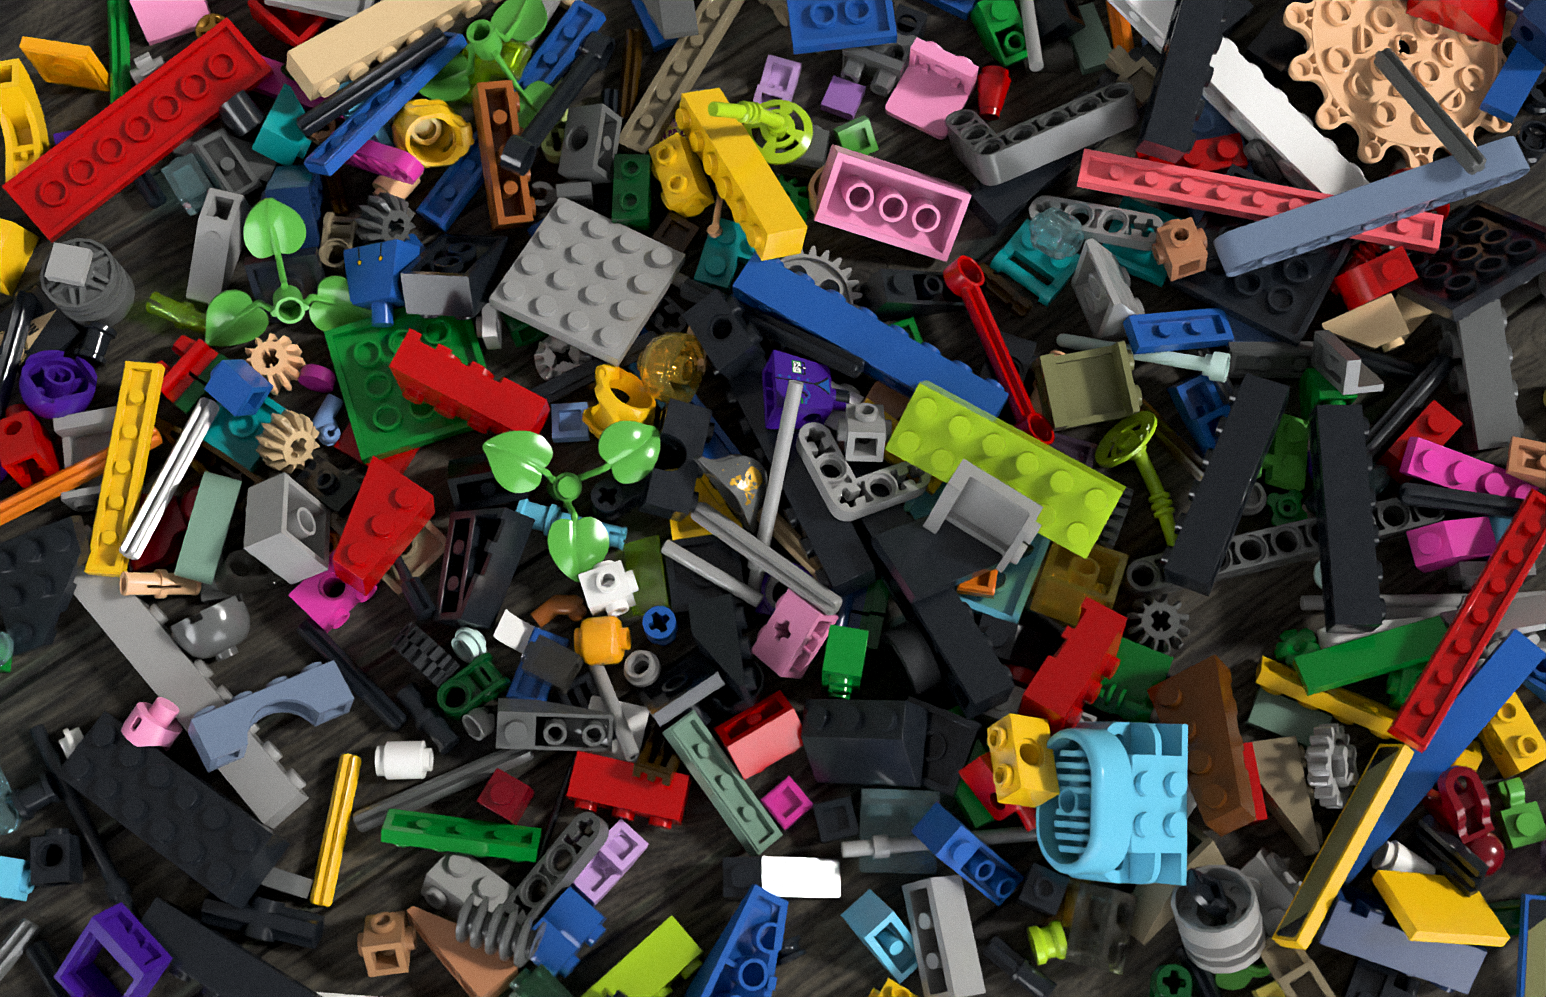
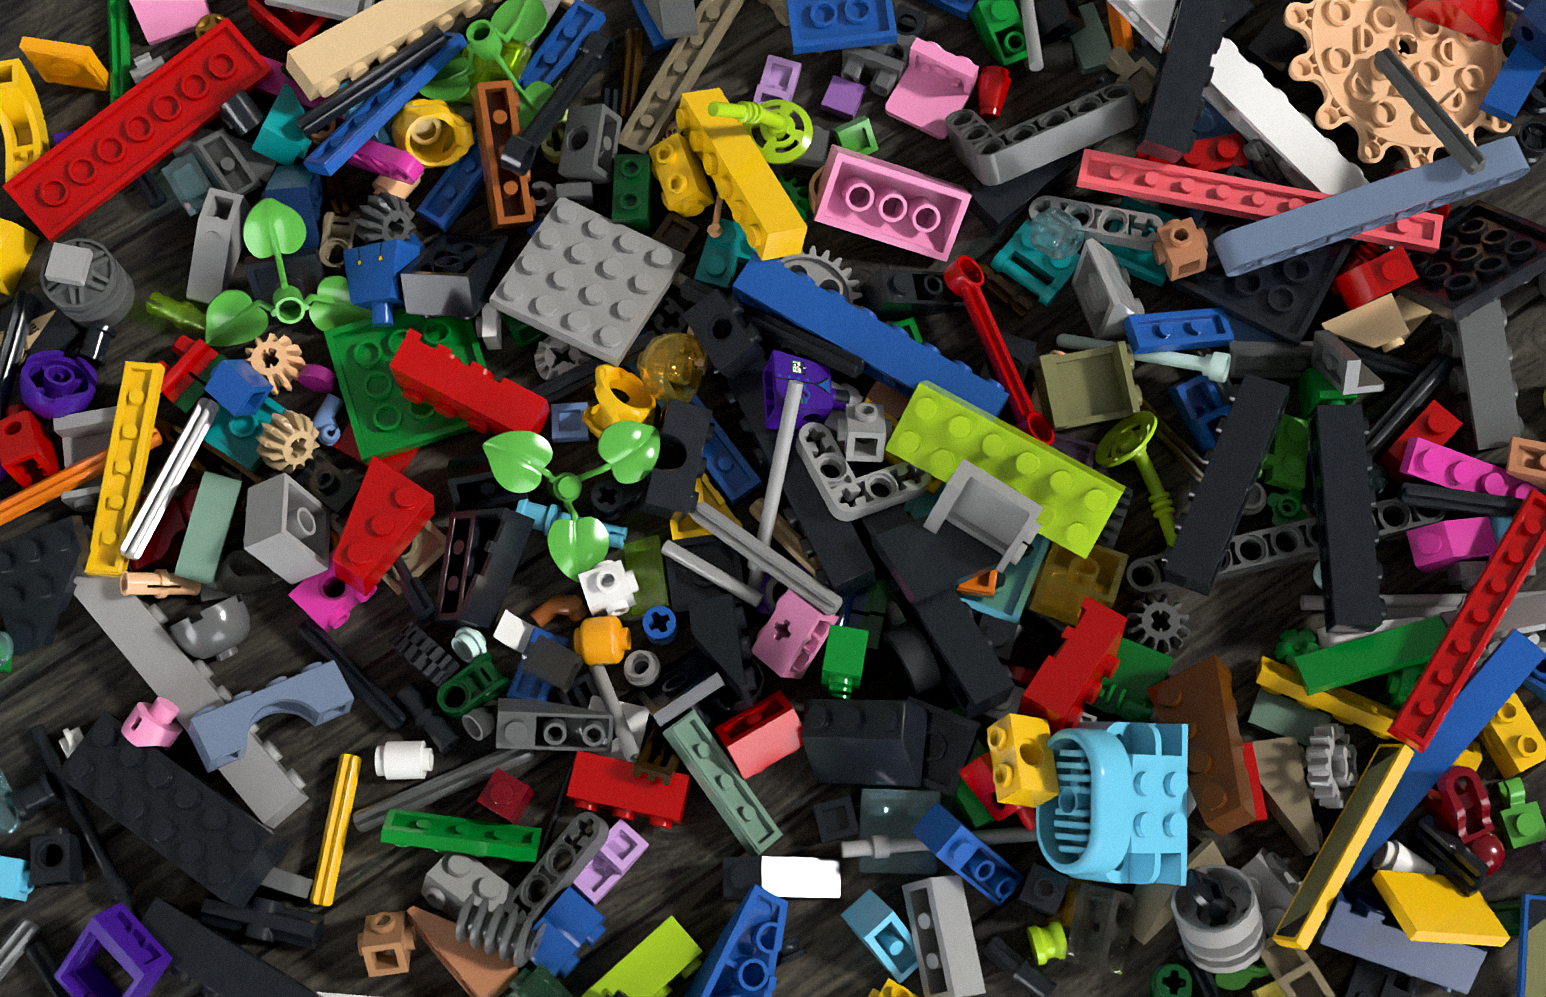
(740, 483): dark grey hat -> none
(786, 803): dark pink tile -> none

